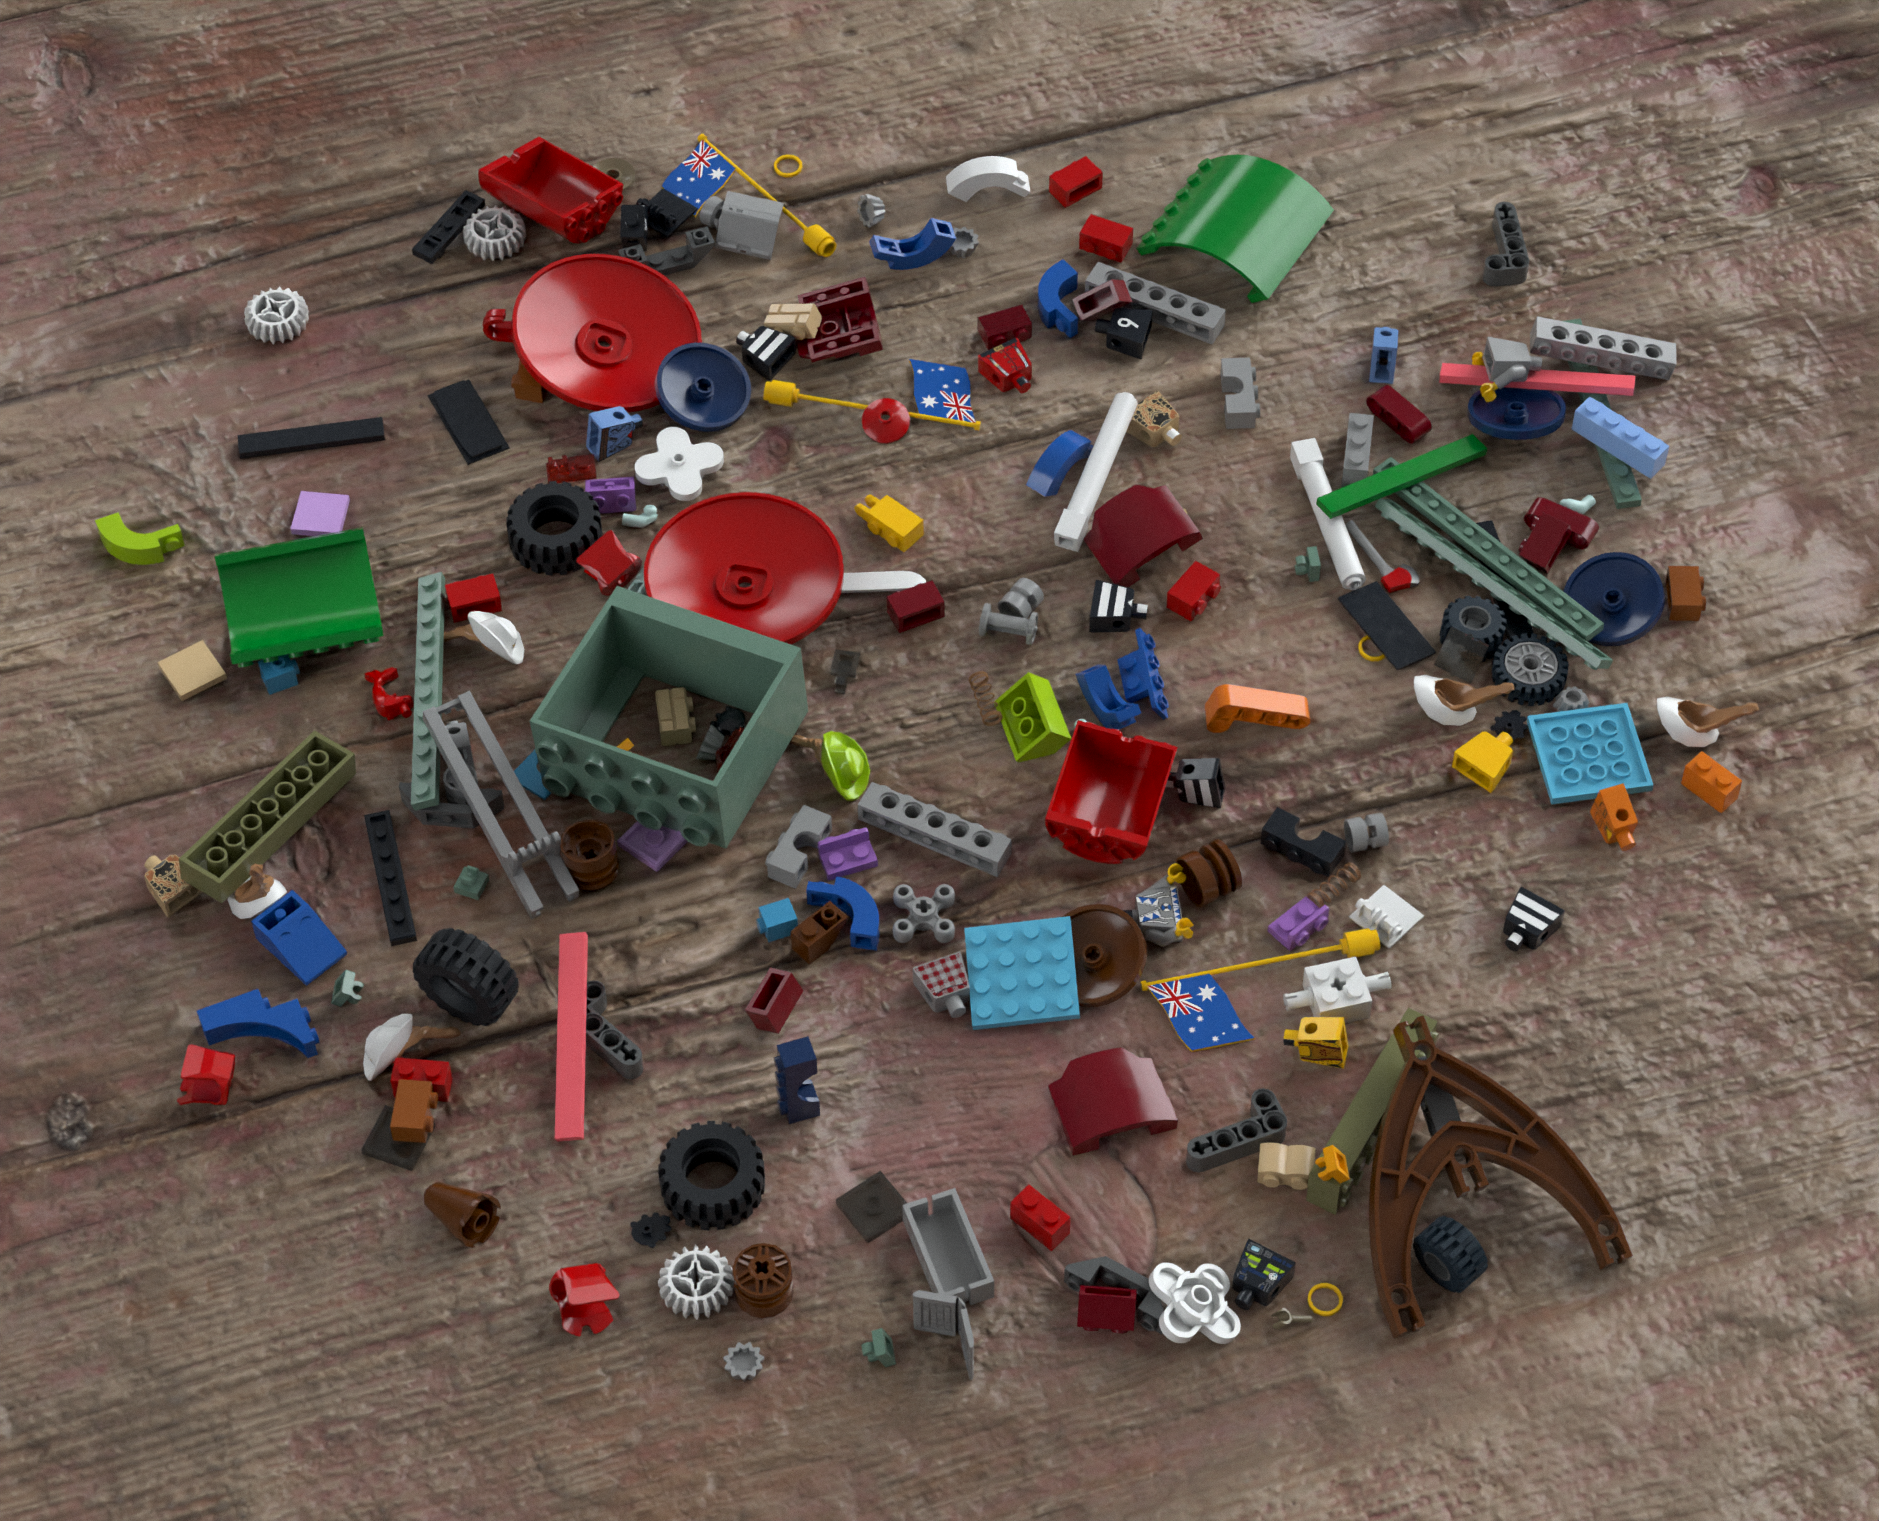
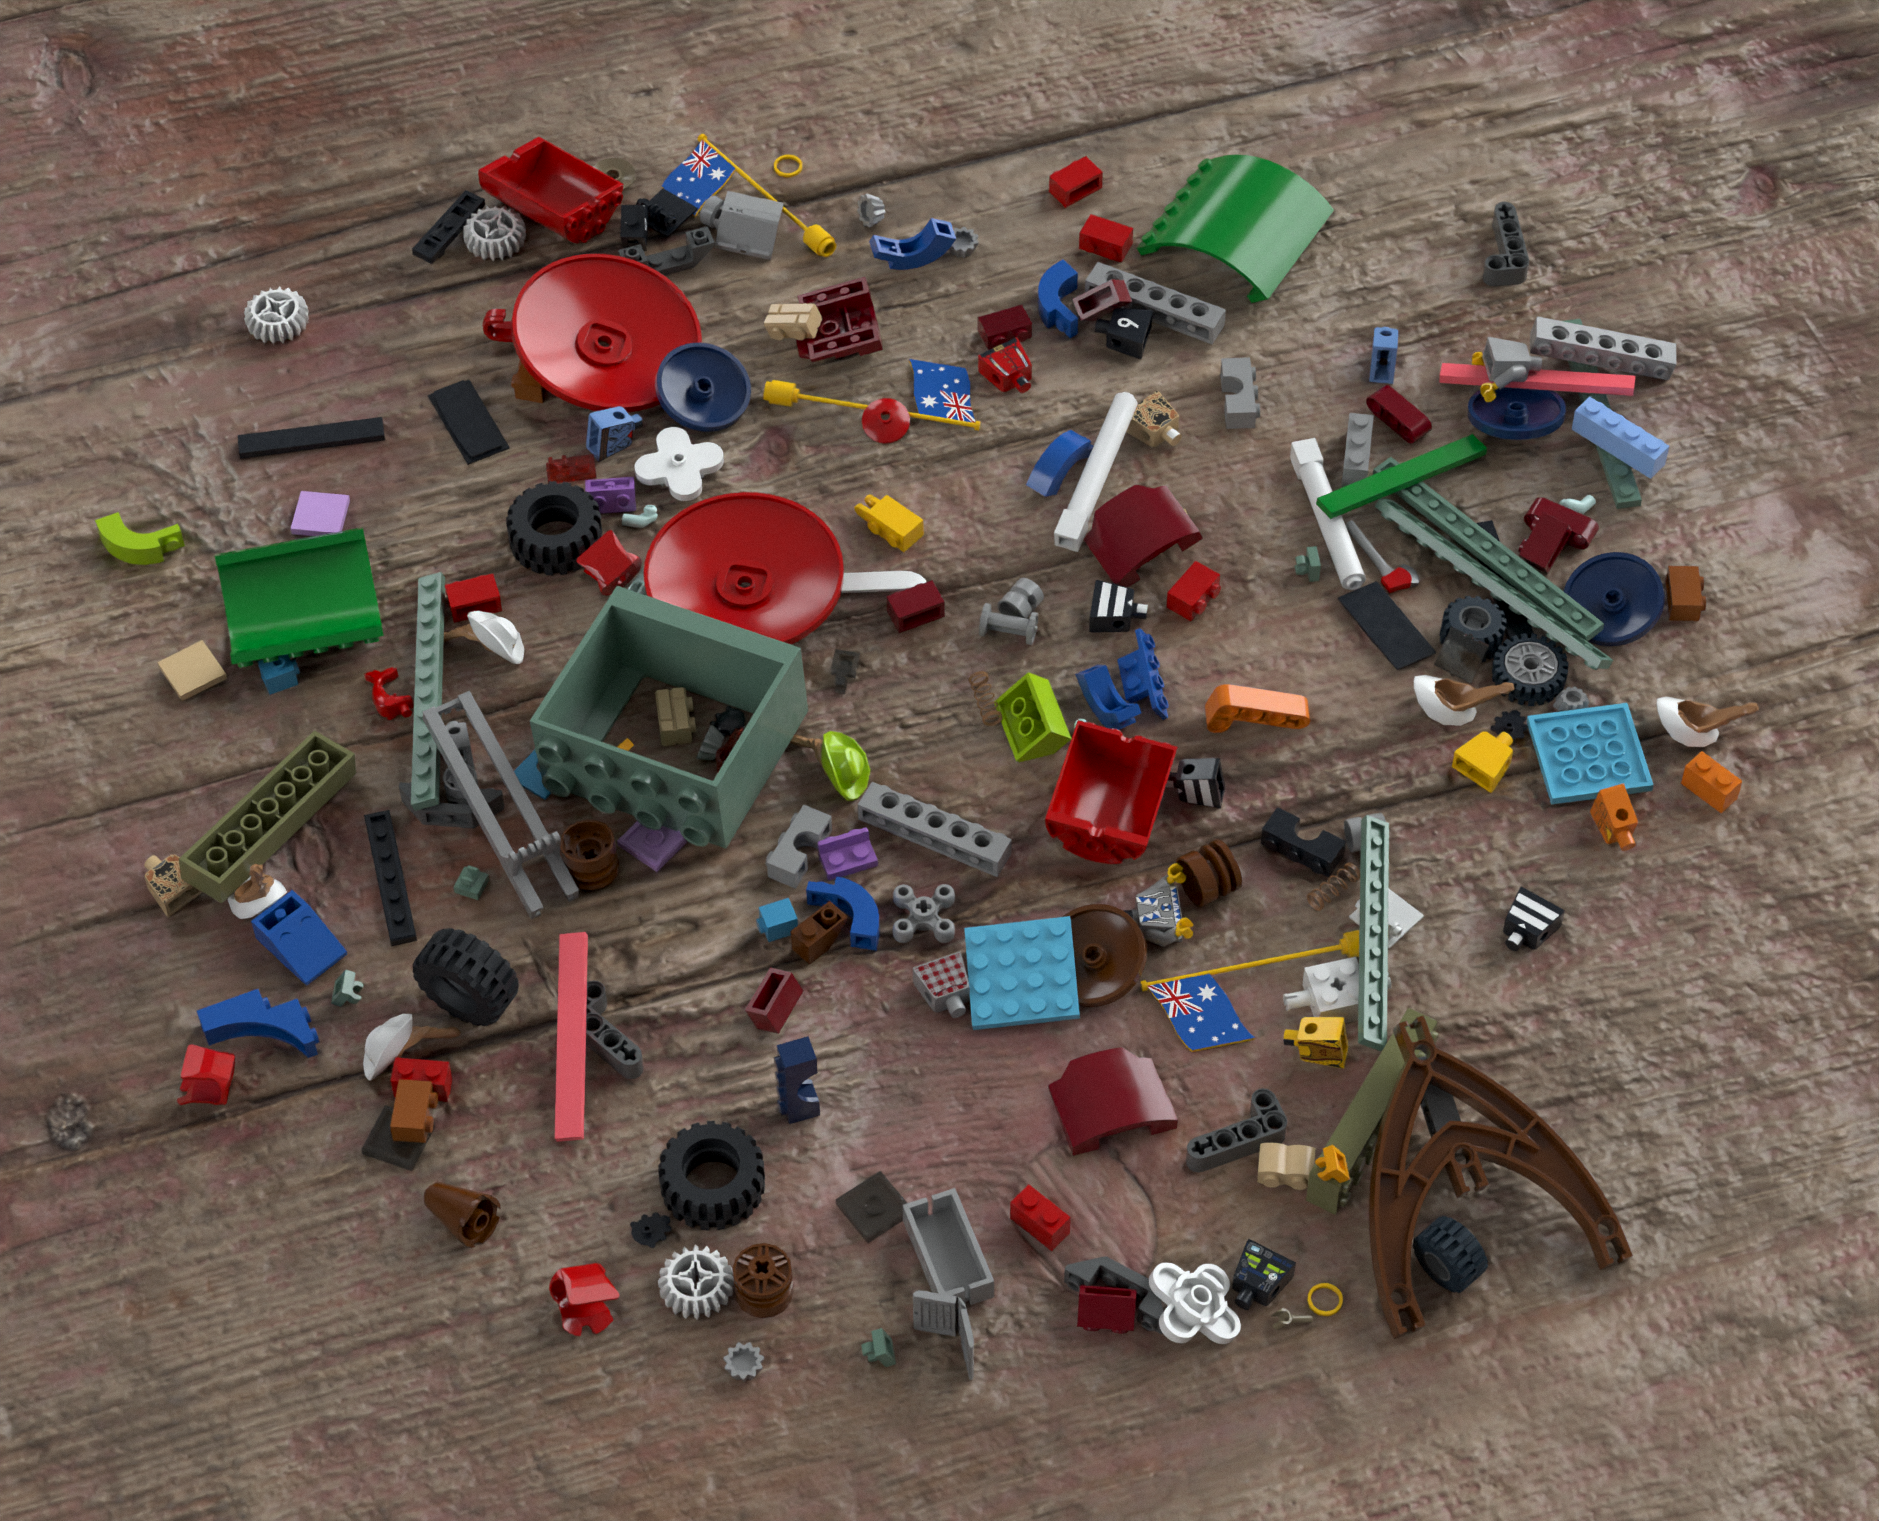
(766, 350): black torso -> none
(984, 173): white arch -> none
(1299, 923): medium lavender bracket -> none
(1364, 655): yellow piece -> none
(1373, 933): none -> sand green plate

